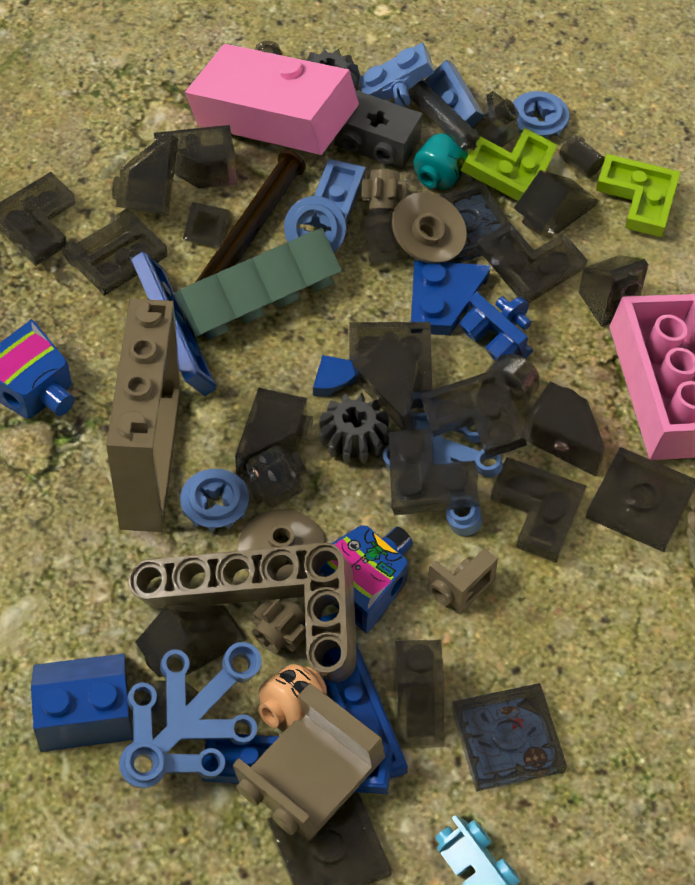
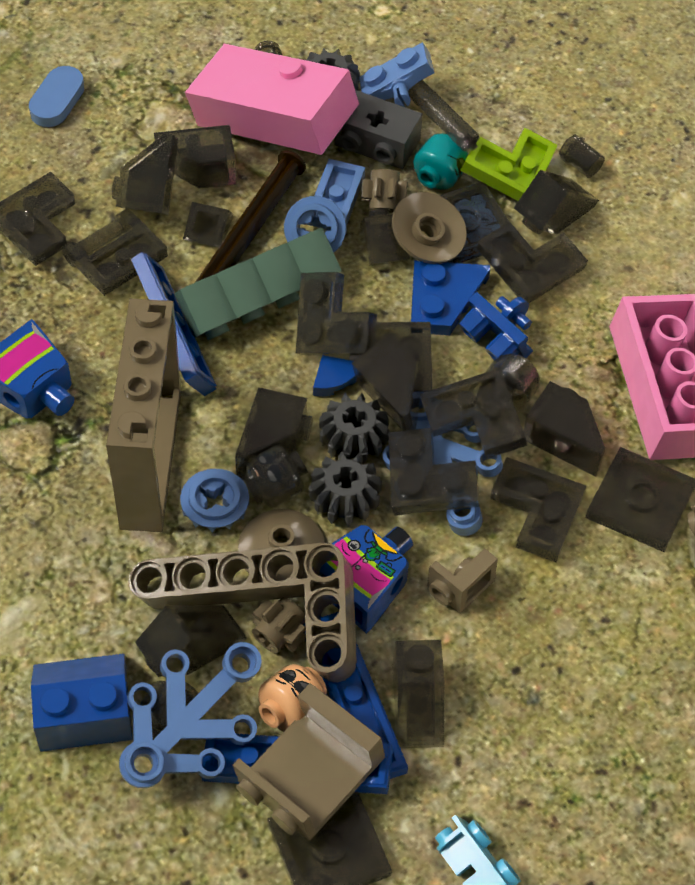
(56, 96): none -> medium blue tile
(323, 325): none -> clear smoke plate
(345, 488): none -> dark grey gear
(454, 91): medium blue plate -> none
(500, 122): clear smoke bracket -> none
(508, 737): clear smoke tile -> none
(548, 107): medium blue gear -> none
(609, 281): clear smoke slope -> none
(646, 185): lime plate -> none

